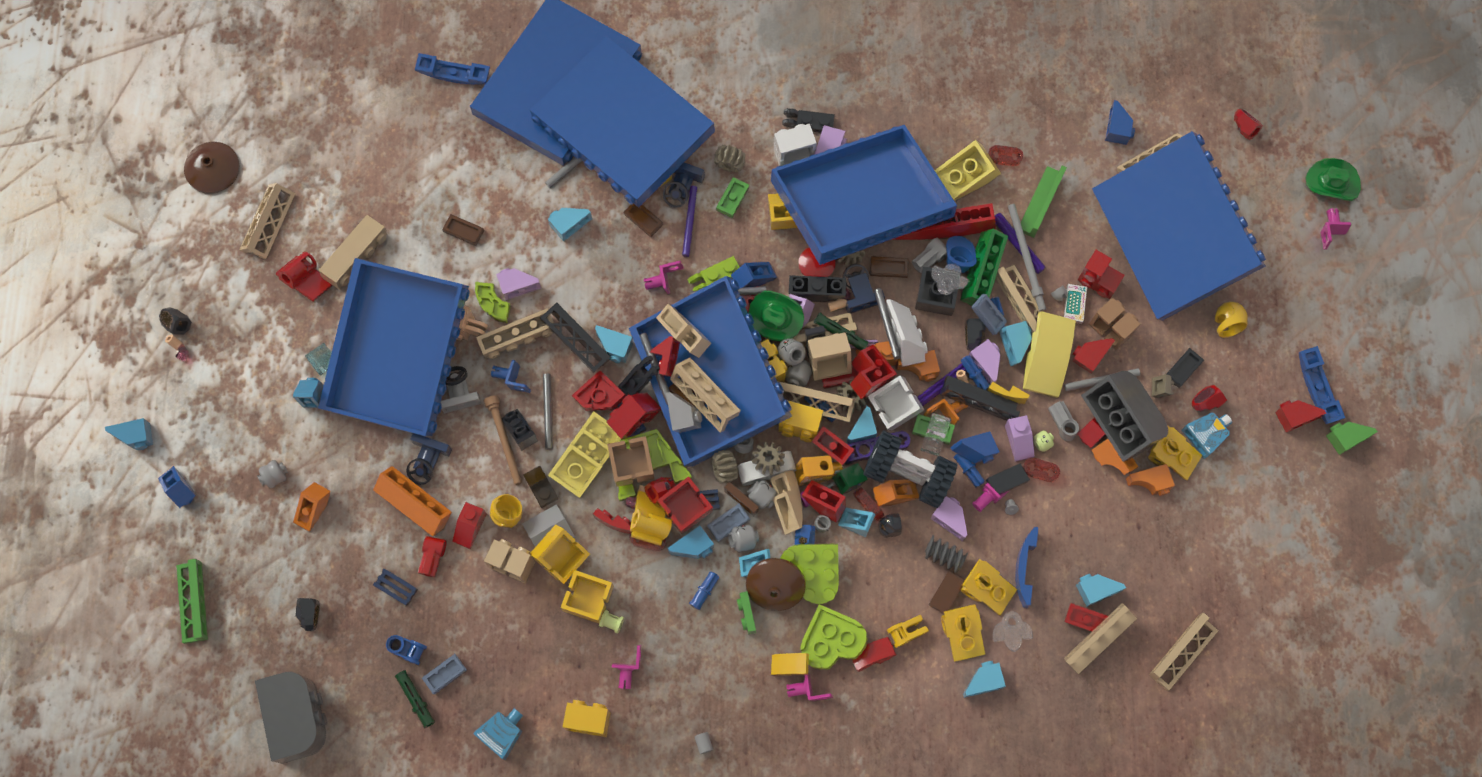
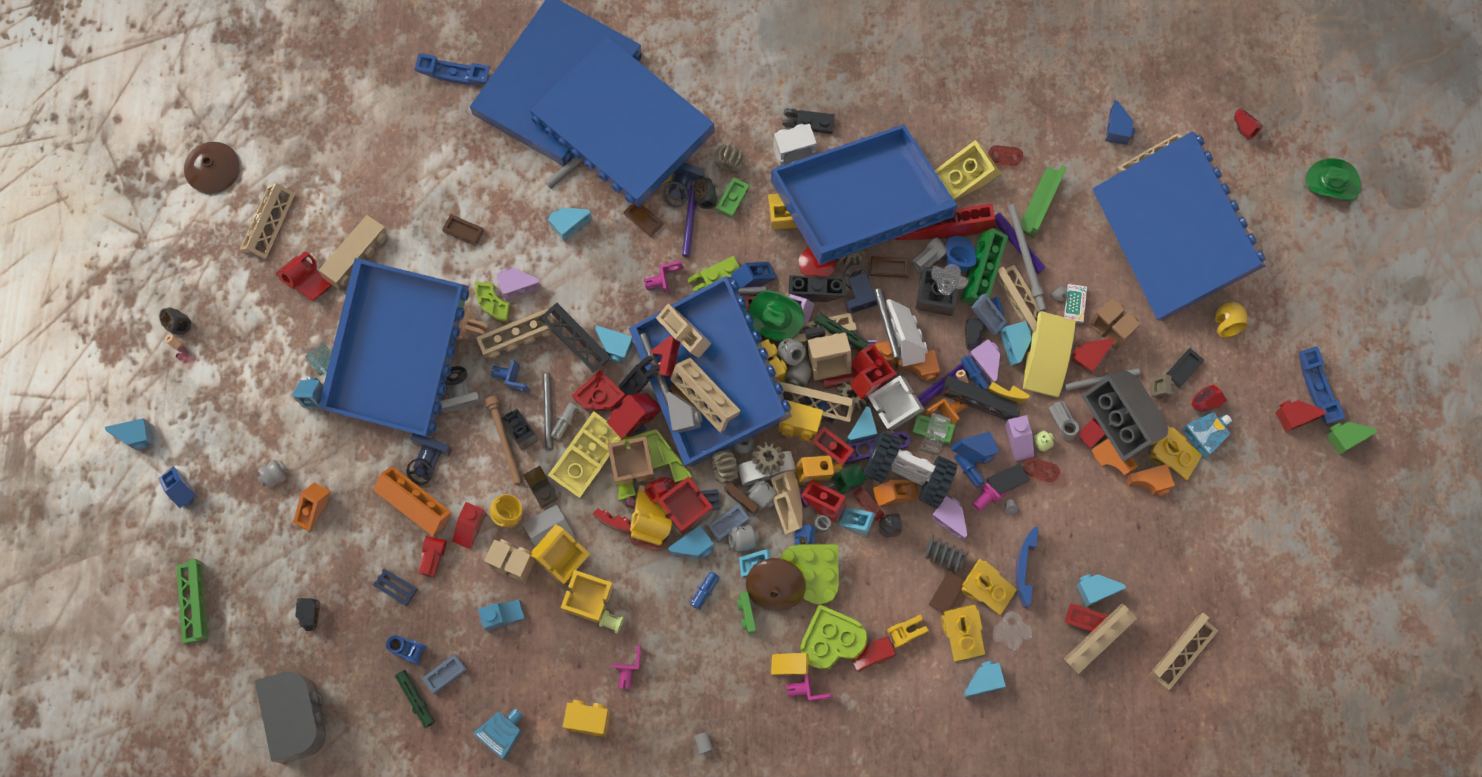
(501, 614): none -> dark azure arch
(564, 421): none -> light grey axle
(705, 193): none -> black rock
(830, 139): lavender slope -> none
(839, 303): light nougat arm -> none
(1100, 276): red brick -> none
(1333, 227): dark pink bracket -> none

